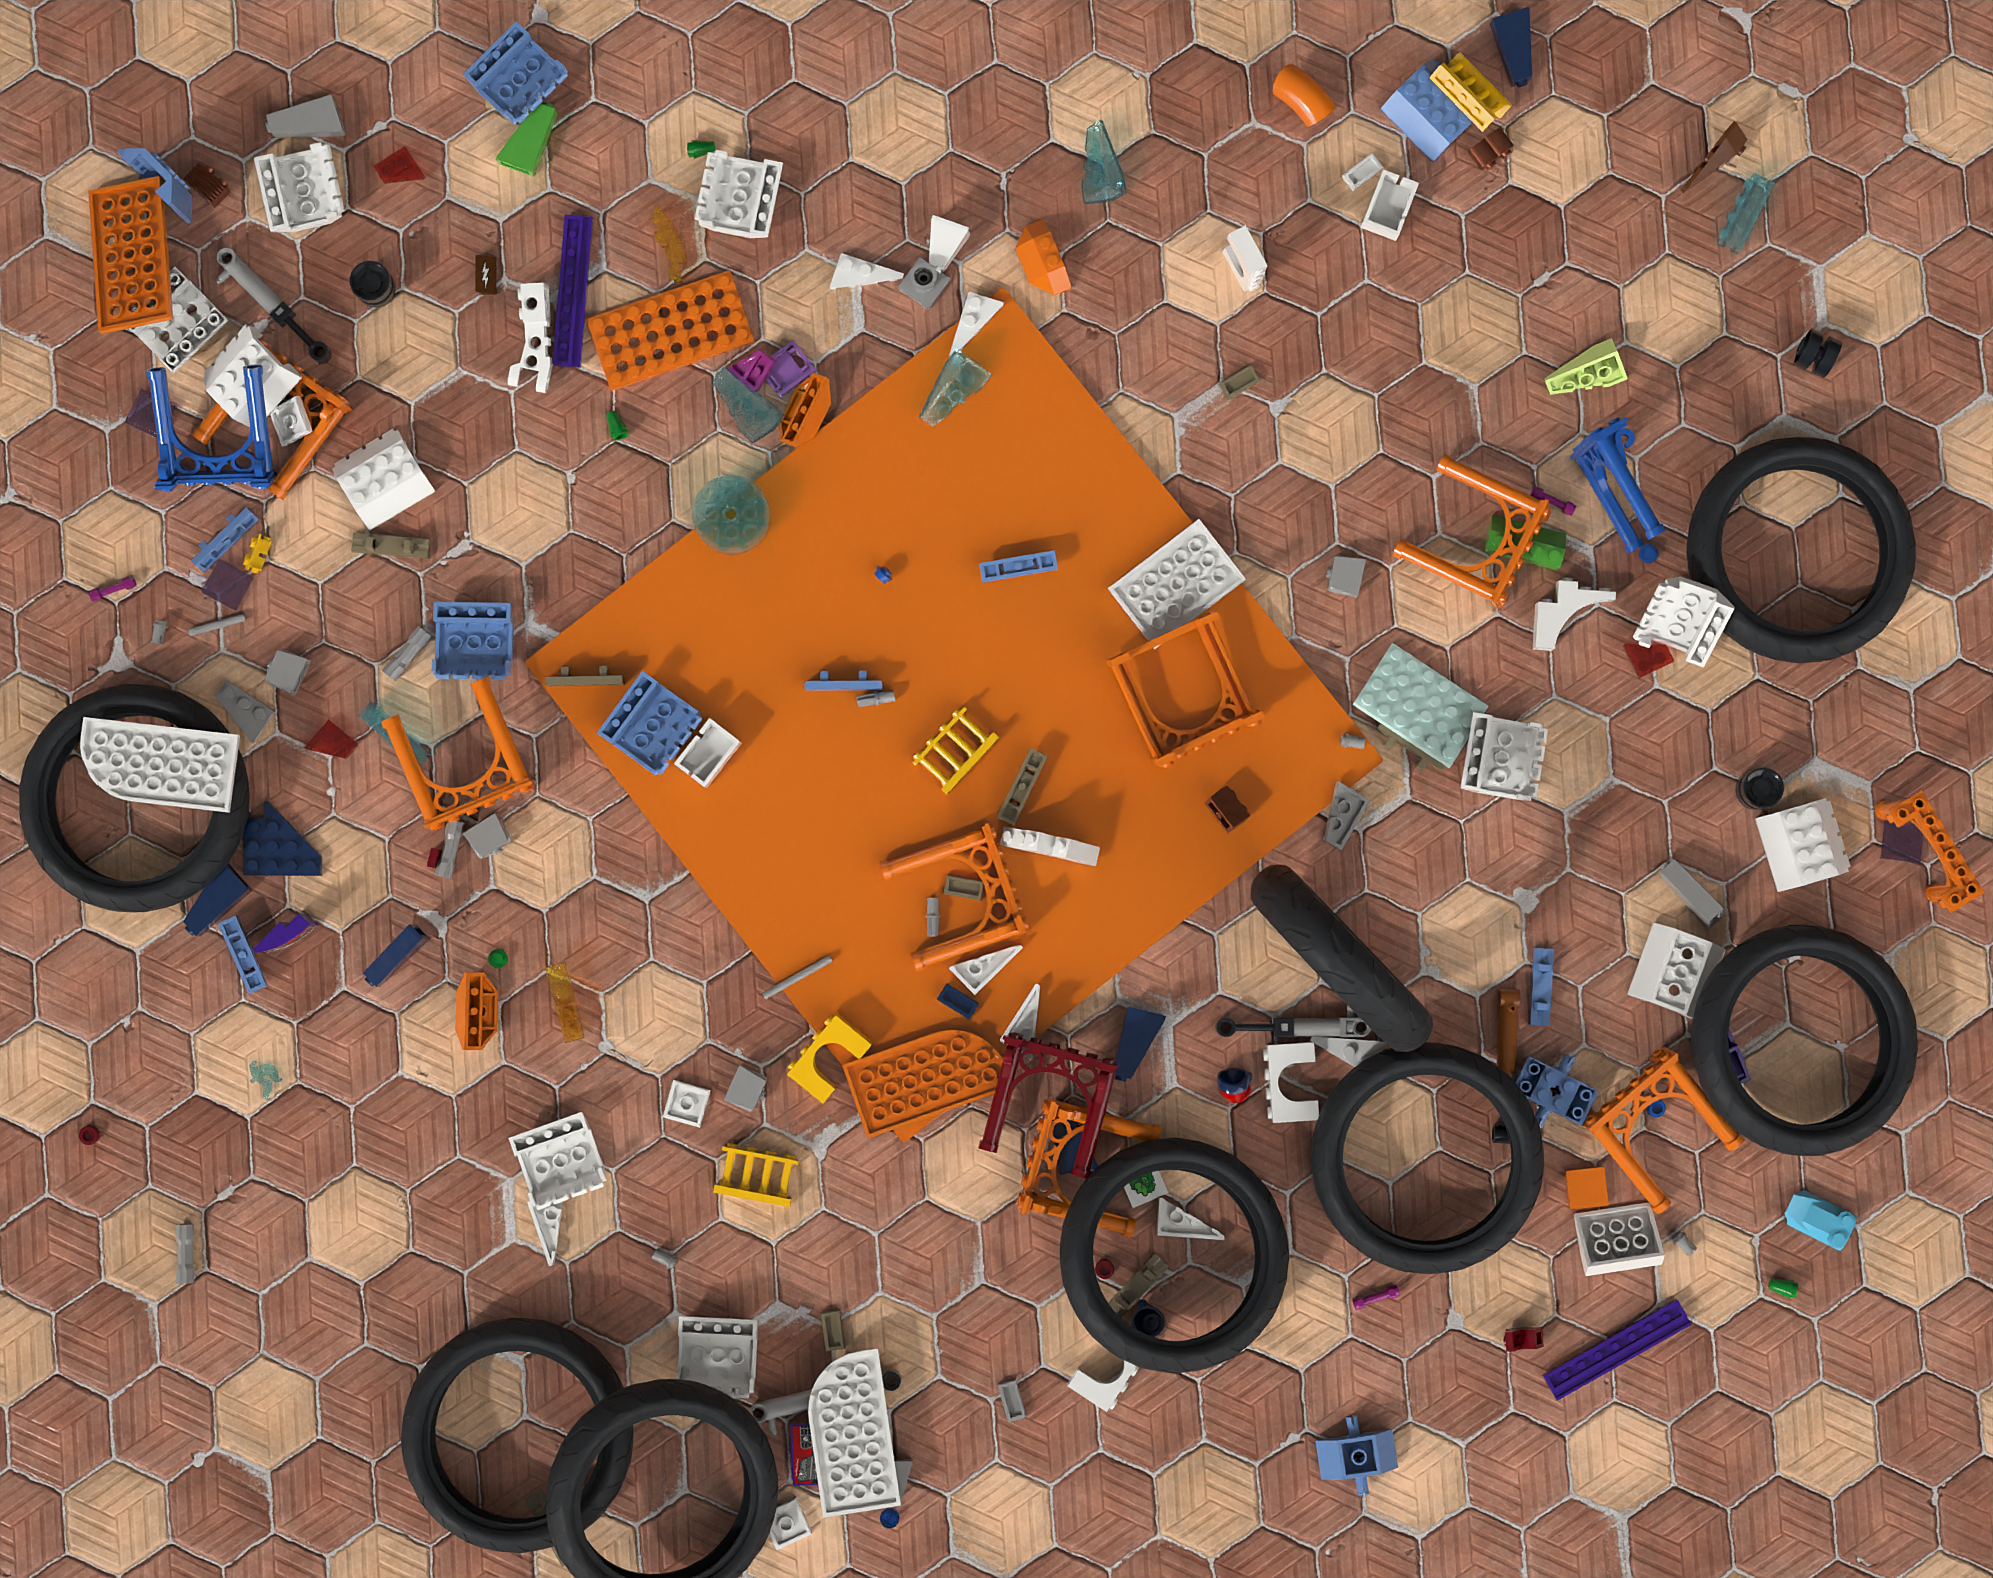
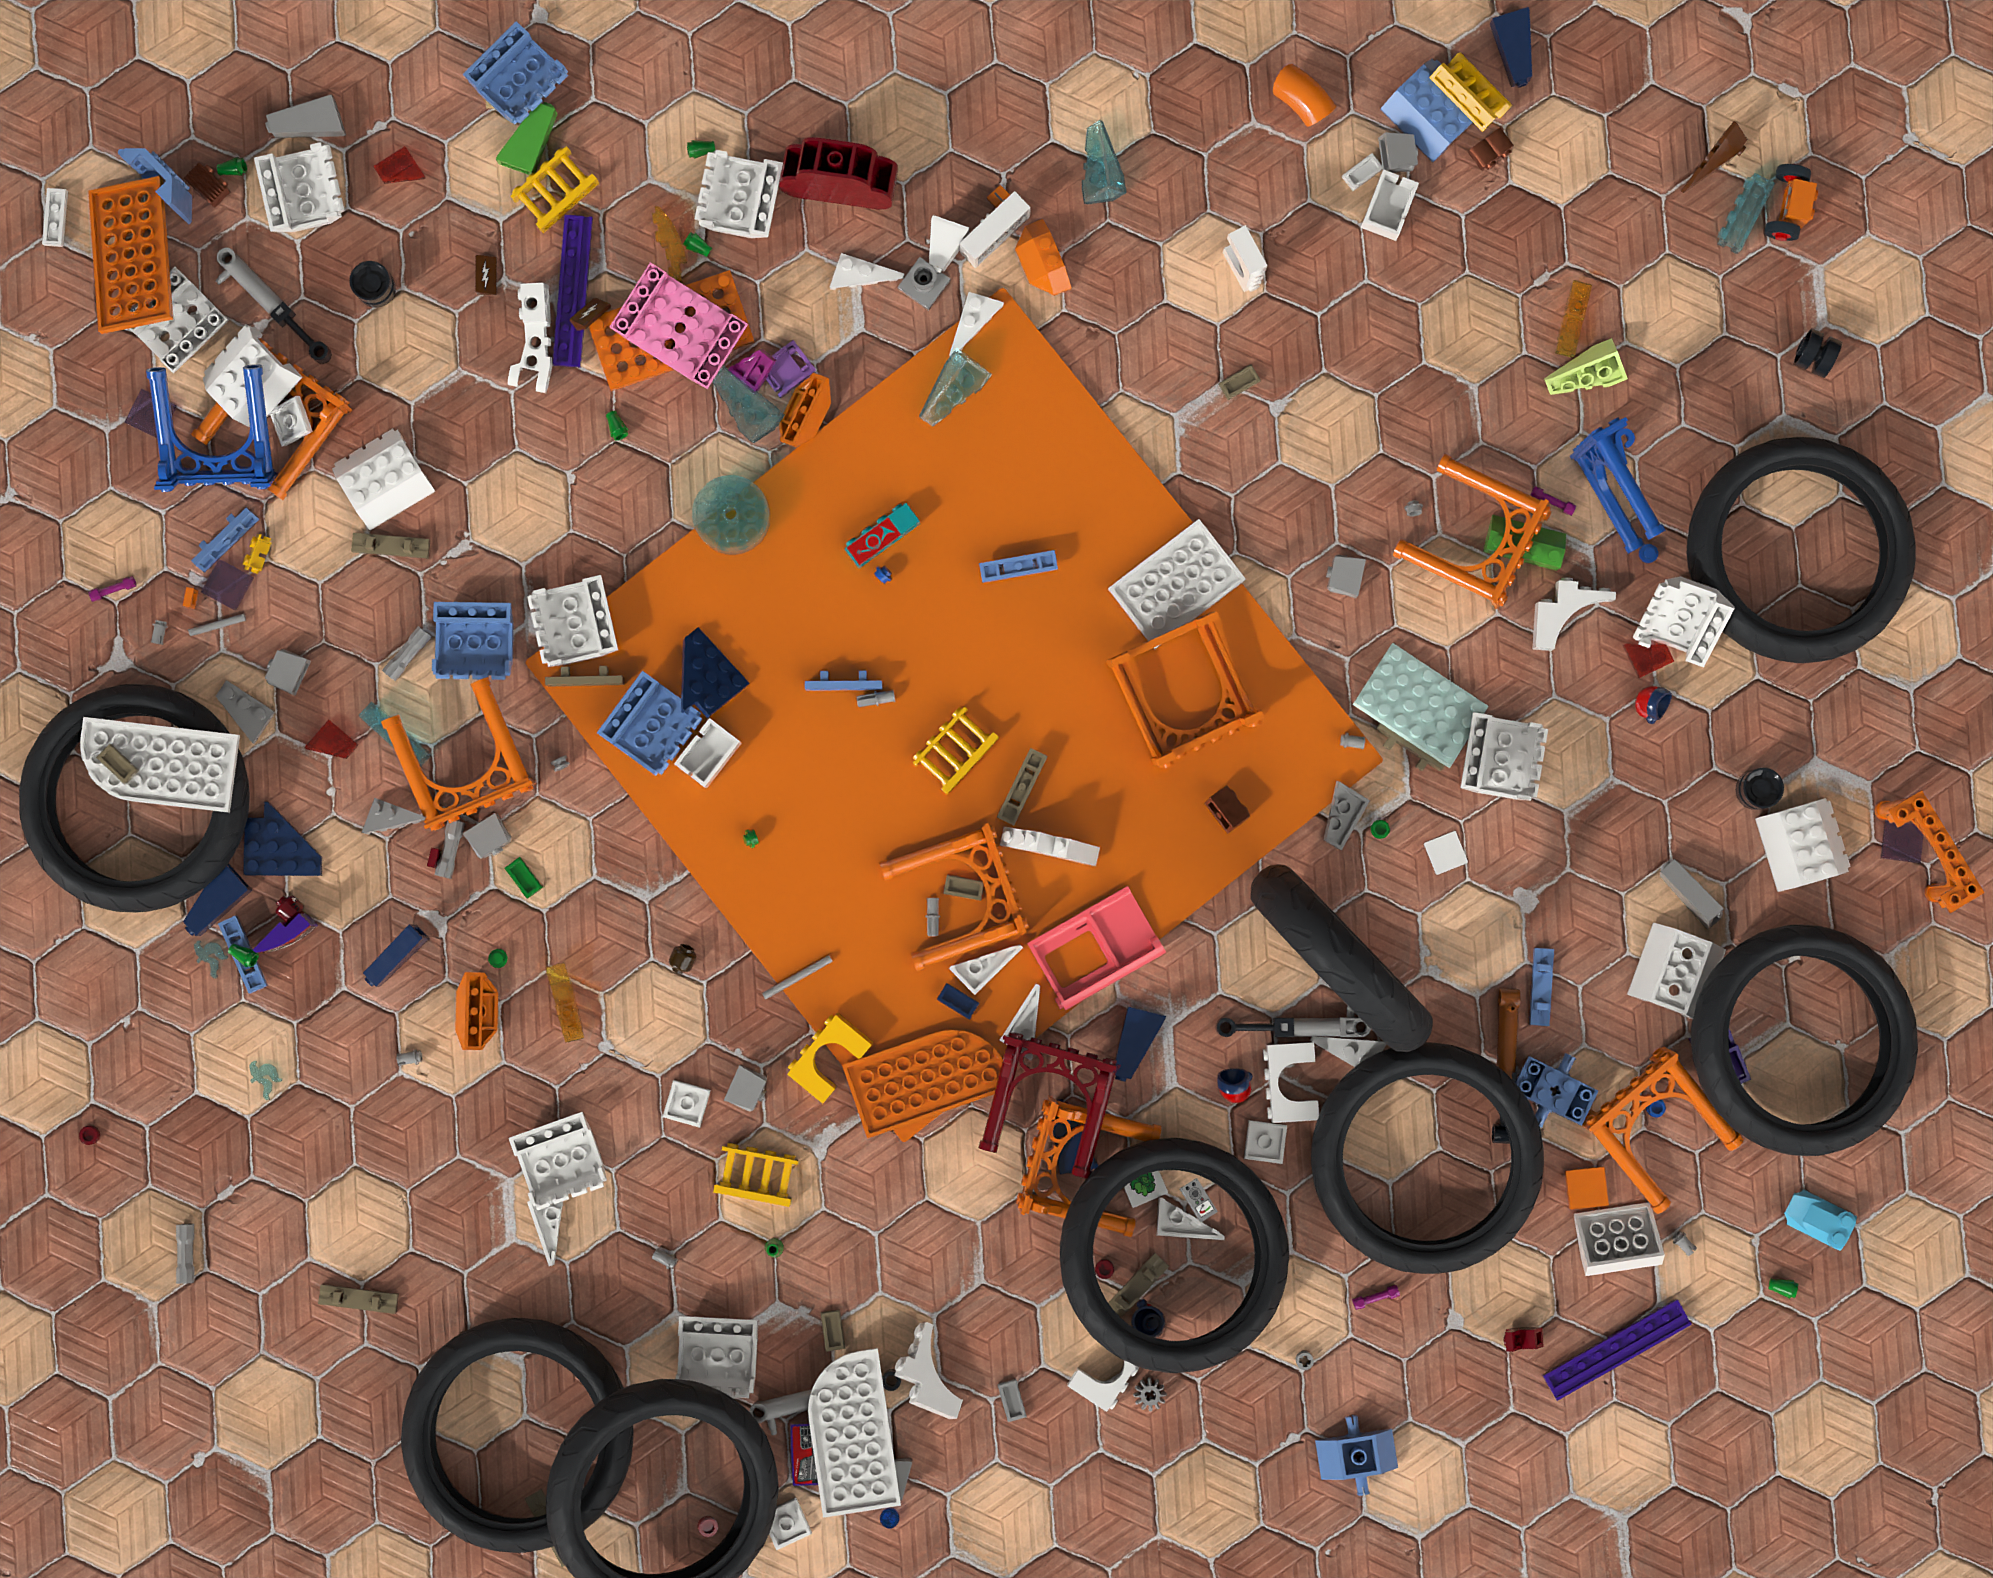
(55, 217): none -> white plate
(117, 764): none -> dark tan tile
(190, 598): none -> orange tile
(209, 949): none -> clear light blue piece
(234, 166): none -> green cone
(244, 955): none -> green cone
(289, 908): none -> dark red head
(358, 1299): none -> dark tan hinge
(386, 816): none -> light grey wing
(409, 1058): none -> light grey pin
(523, 877): none -> green tile
(559, 208): none -> yellow fence
(560, 763): none -> light grey bush
(573, 622): none -> white slope
(589, 313): none -> reddish brown slope
(651, 318): none -> bright pink slope
(682, 958): none -> dark brown head
(697, 244): none -> green cone
(707, 675): none -> dark blue wing
(707, 1526): none -> dark red tile
(750, 838): none -> green plate
(779, 1247): none -> green cone
(838, 173): none -> dark red brick
(882, 535): none -> brick
(919, 1369): none -> white arch
(994, 229): none -> white brick
(998, 196): none -> orange tile
(1122, 936): none -> coral piece
(1152, 1400): none -> light grey gear
(1198, 1200): none -> light grey tile
(1265, 1142): none -> white tile
(1309, 1357): none -> light grey bush
(1380, 829): none -> green plate
(1398, 152): none -> light grey torso
(1413, 508): none -> light grey plate
(1445, 852): none -> white sticker
(1573, 319): none -> clear yellow slope
(1652, 703): none -> dark blue piece
(1796, 203): none -> brick

